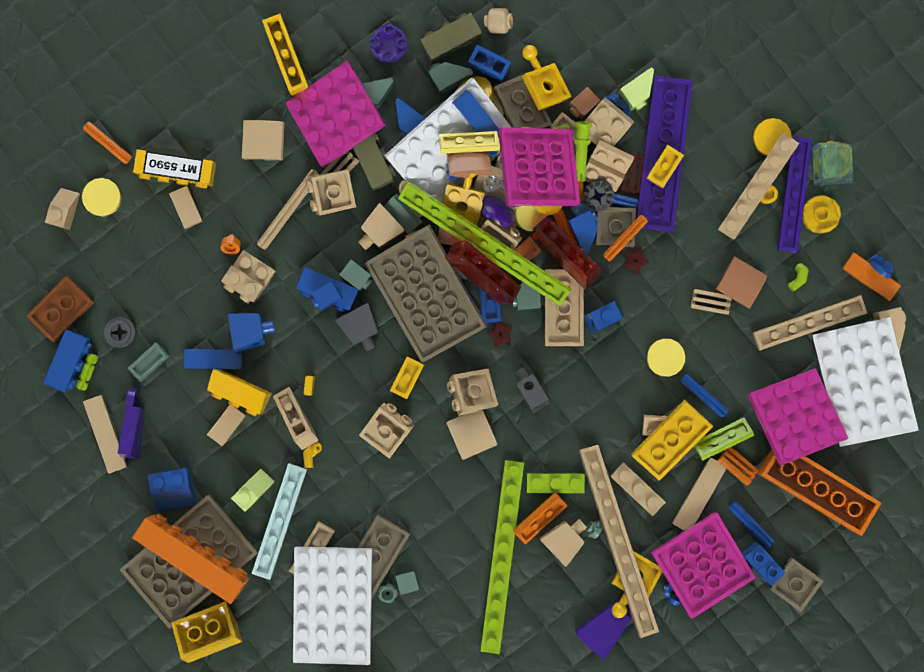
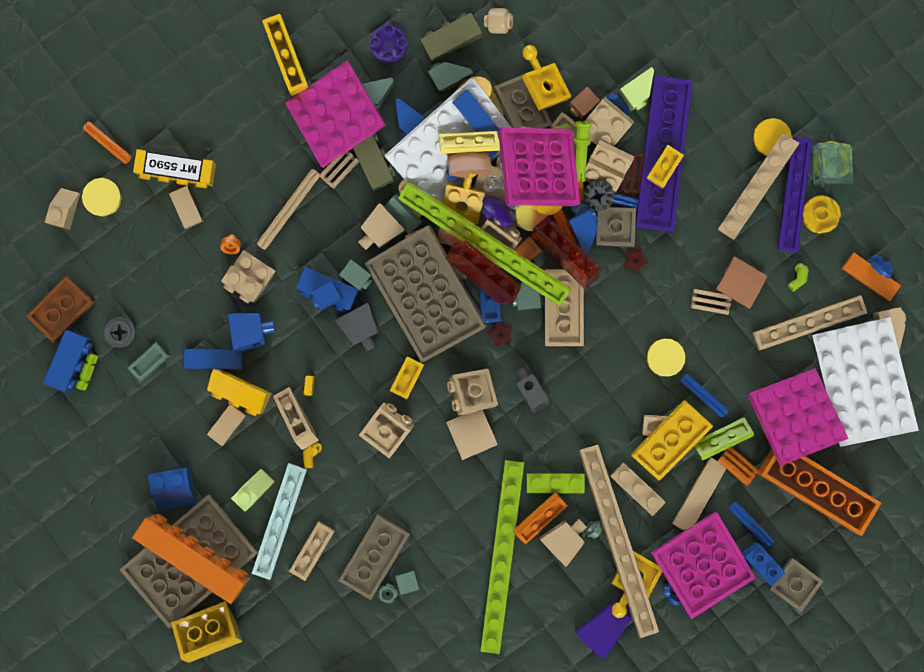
(104, 433): tan tile -> none
(132, 427): dark purple piece -> none
(263, 140): tan slope -> none
(331, 192): tan plate -> none
(332, 605): white plate -> none
(489, 64): blue brick -> none
(603, 317): blue torso -> none
(623, 240): orange axle -> none
(770, 196): yellow tile -> none

